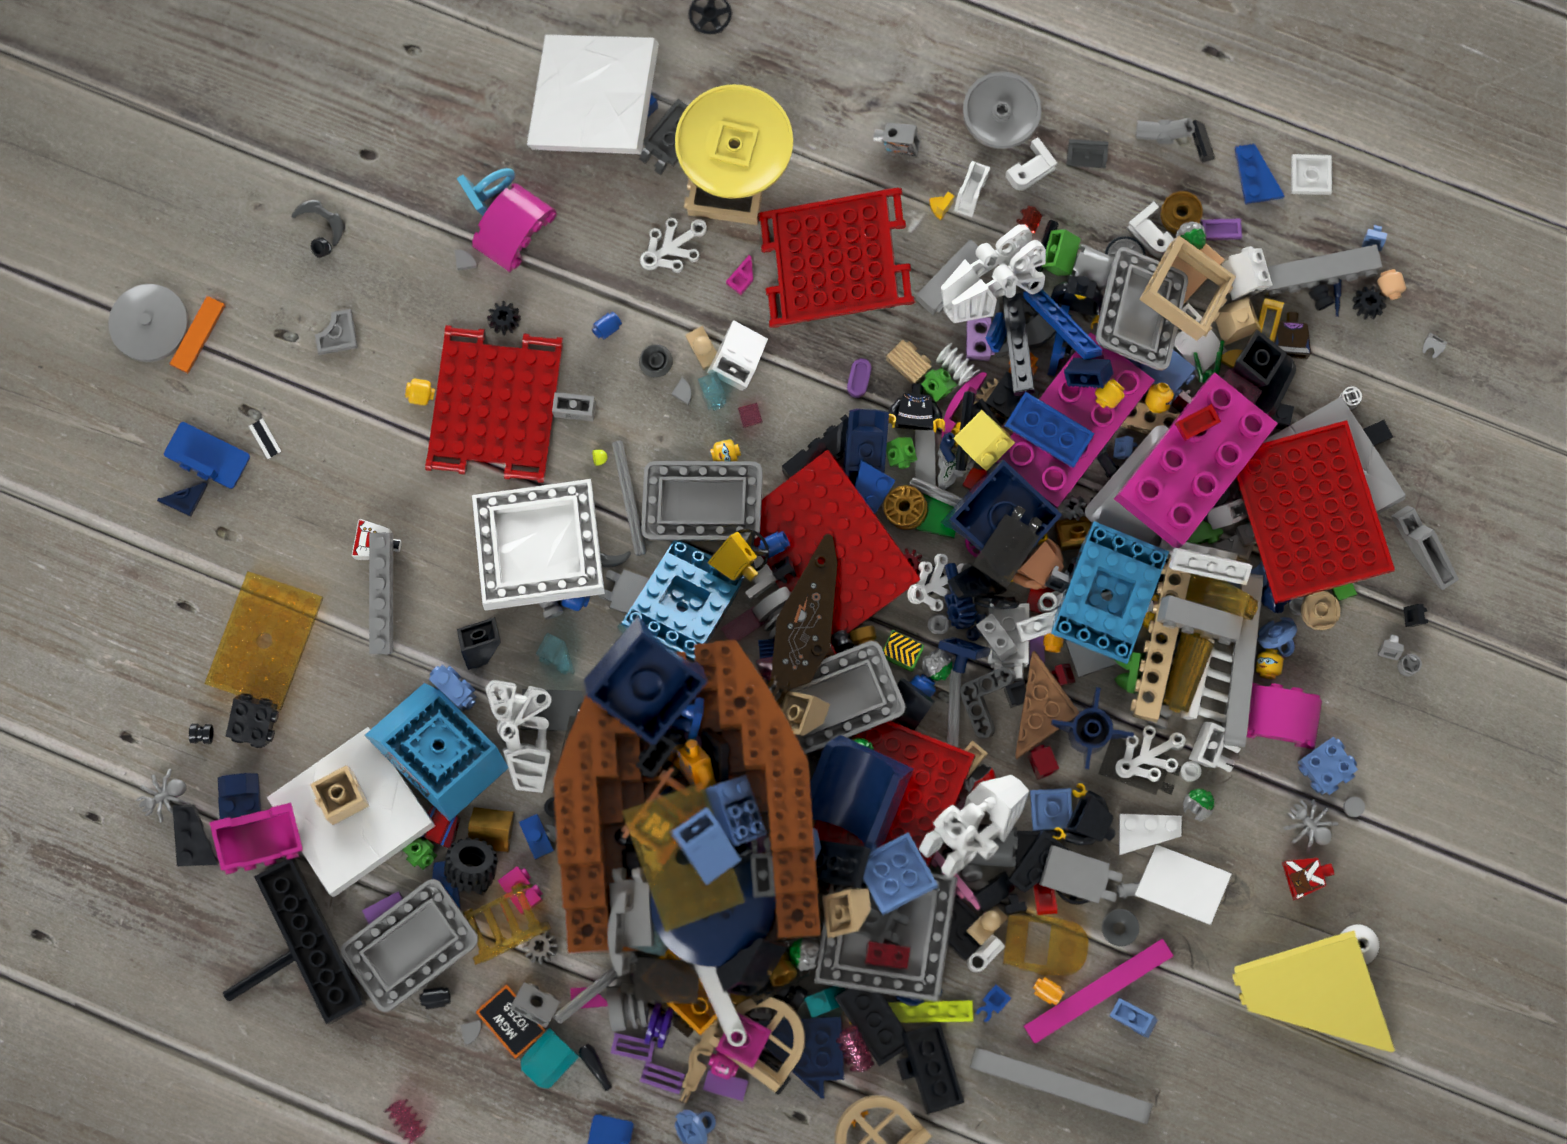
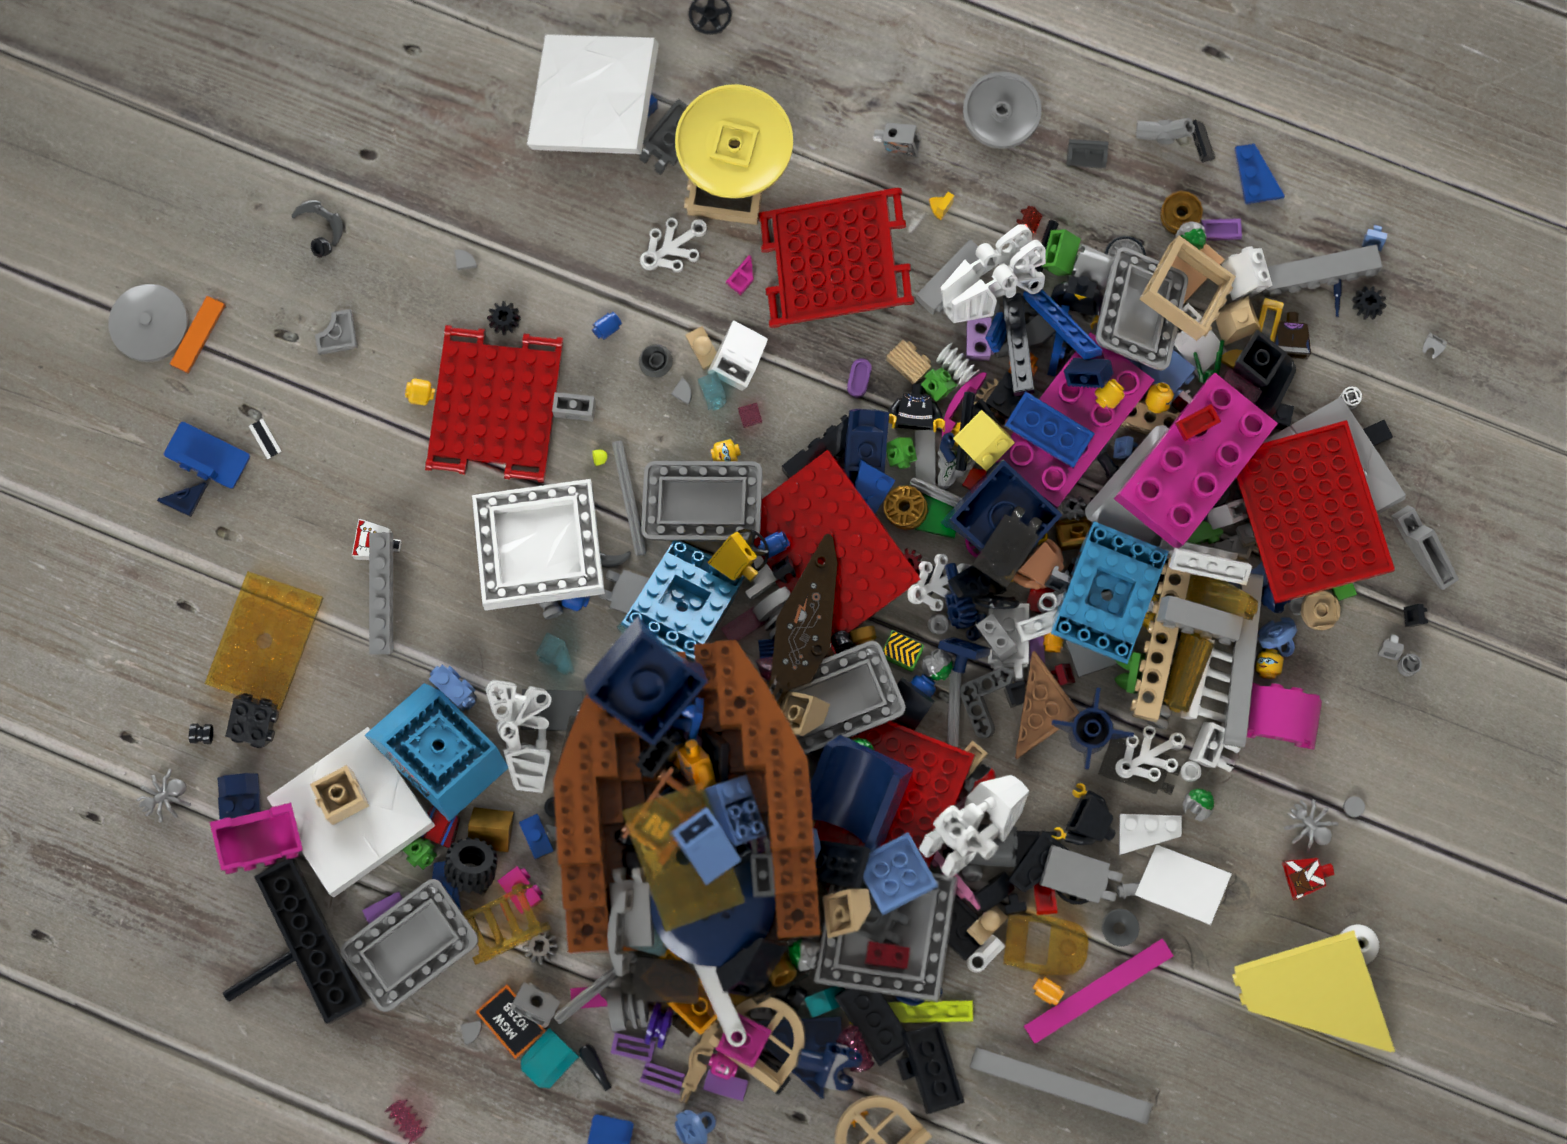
(191, 841): black wing -> none
(435, 997): black brick -> none
(478, 195): medium azure tile -> none
(479, 642): black slope -> none
(510, 224): dark pink cylinder -> none
(829, 1065): none -> dark blue connector
(970, 190): white piece -> none
(994, 1000): blue plate -> none
(1032, 170): white piece -> none
(1043, 762): dark red brick -> none
(1050, 808): medium blue tile -> none
(1134, 1017): medium blue plate -> none
(1148, 233): white piece -> none
(1311, 174): white tile -> none
(1320, 295): black wheel -> none
(1328, 766): medium blue brick -> none
(1391, 284): light nougat head -> none

